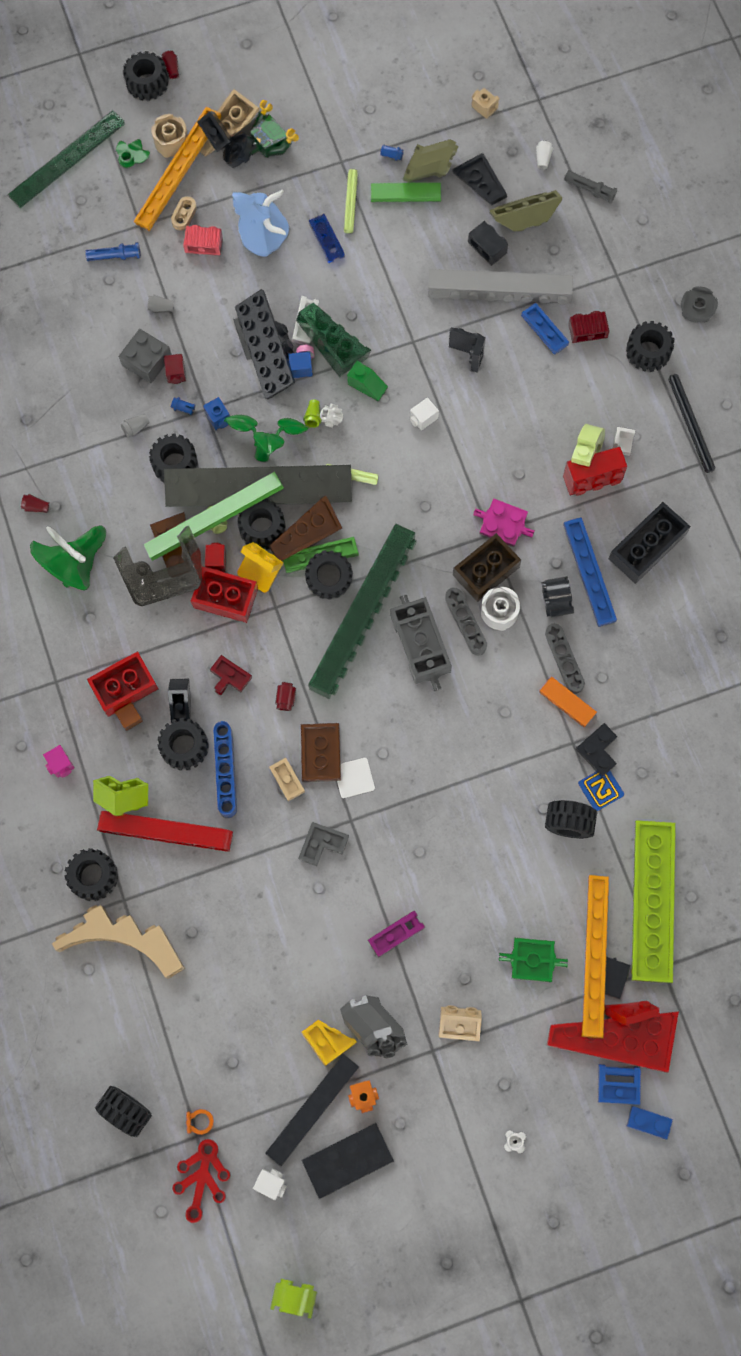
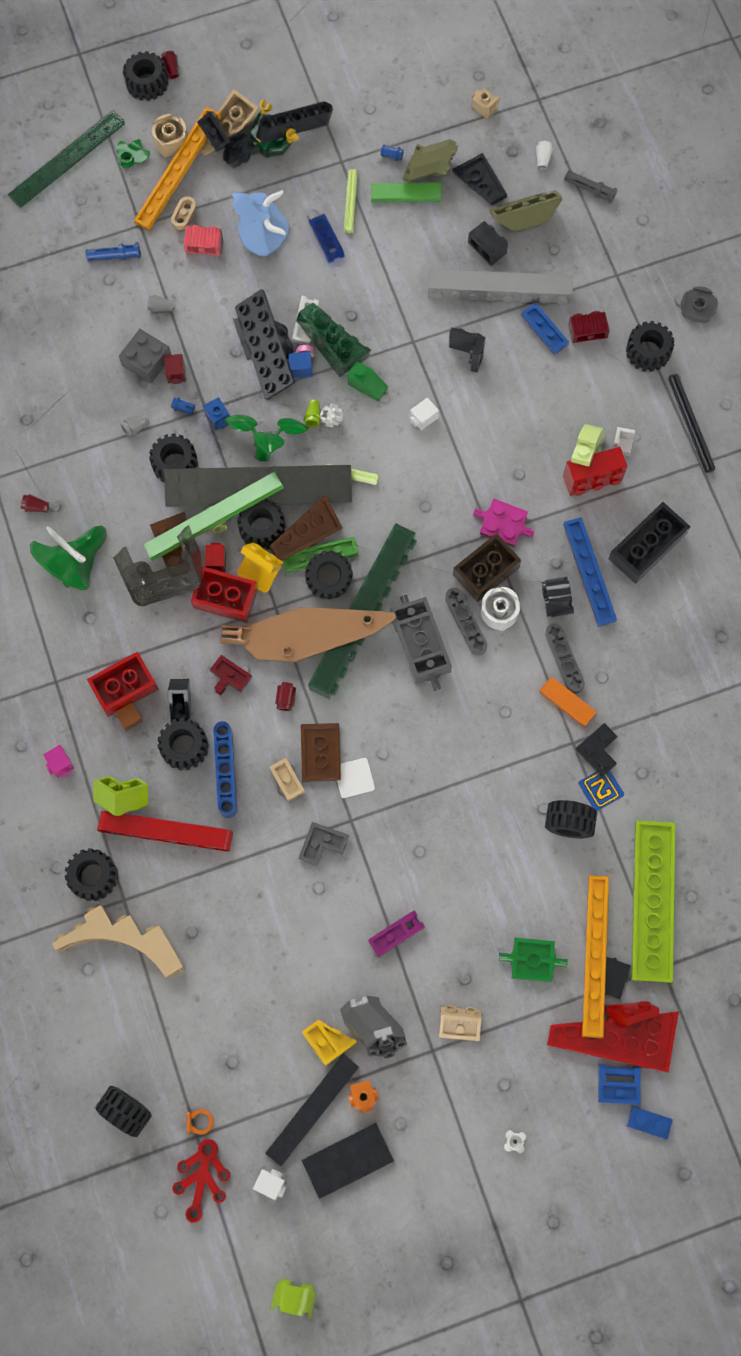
(299, 119): none -> black beam
(304, 632): none -> medium nougat wing

